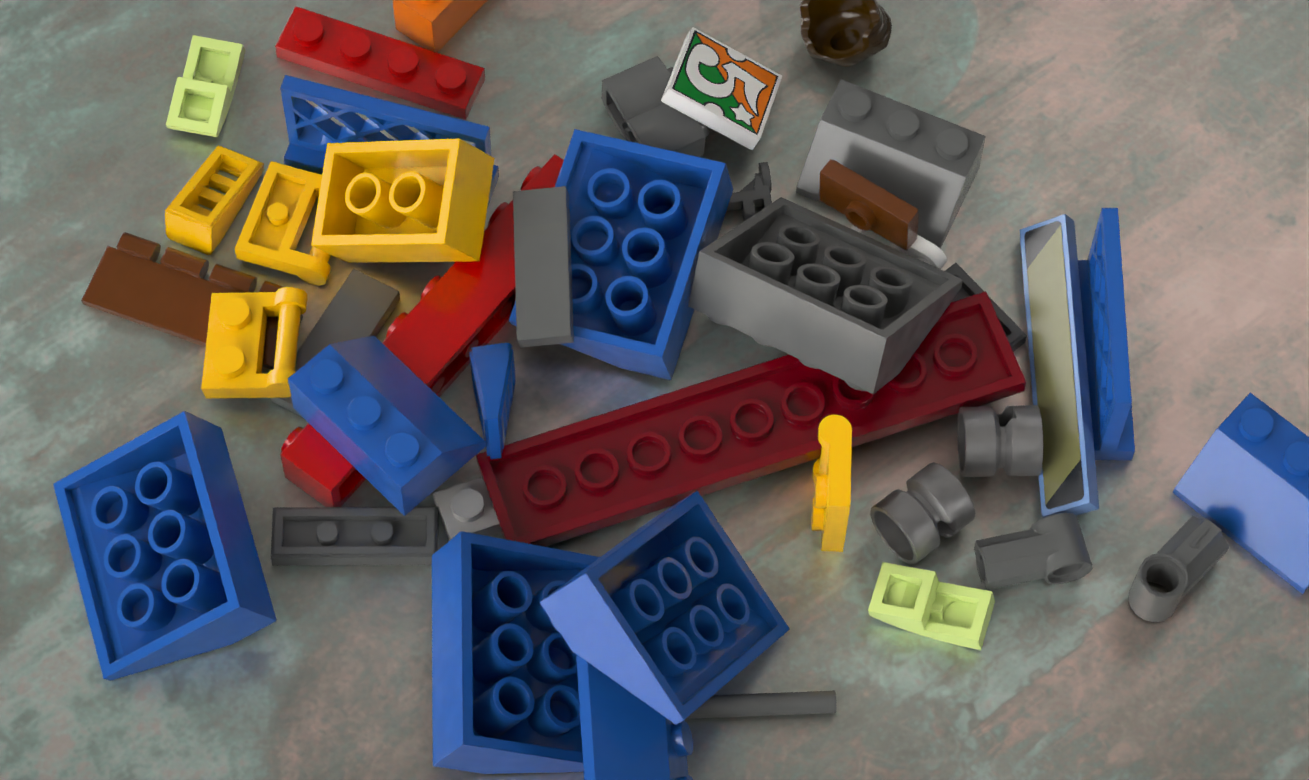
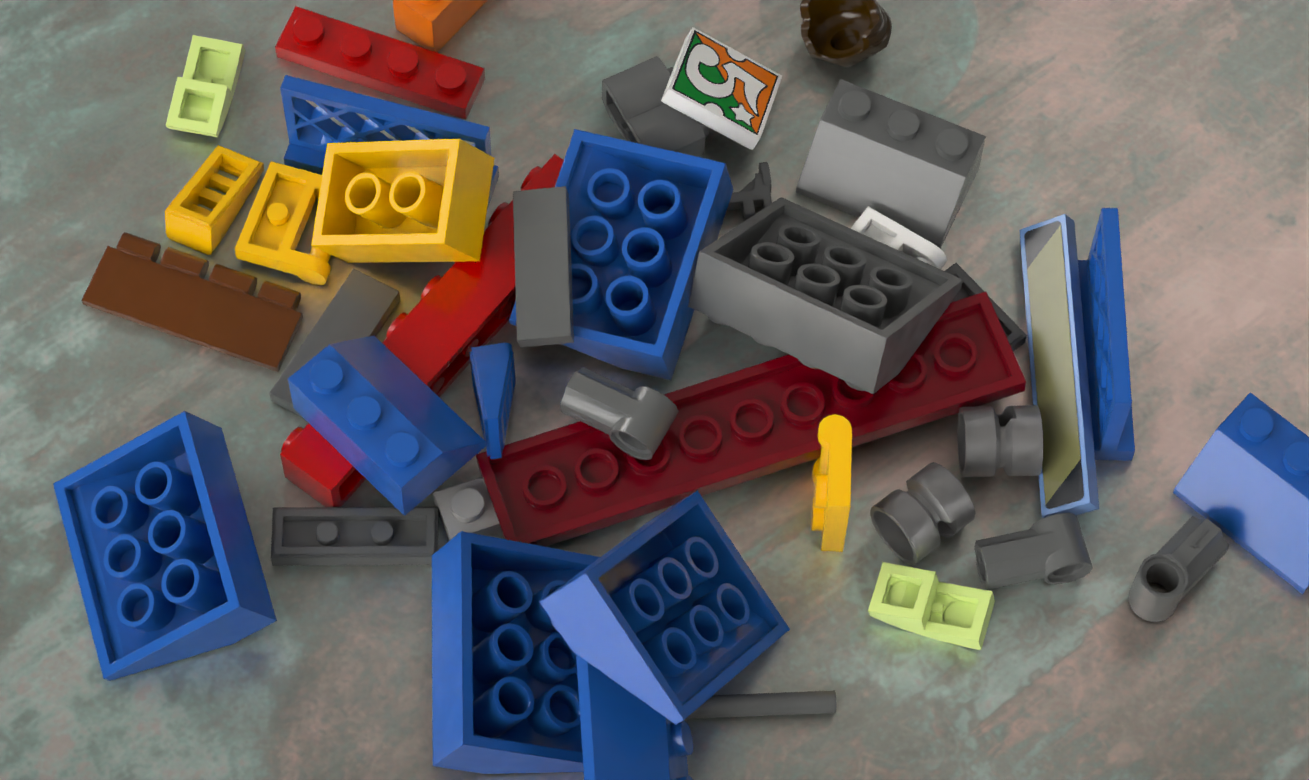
(238, 340): yellow plate -> none
(630, 417): none -> dark grey piece
(868, 205): reddish brown plate -> none

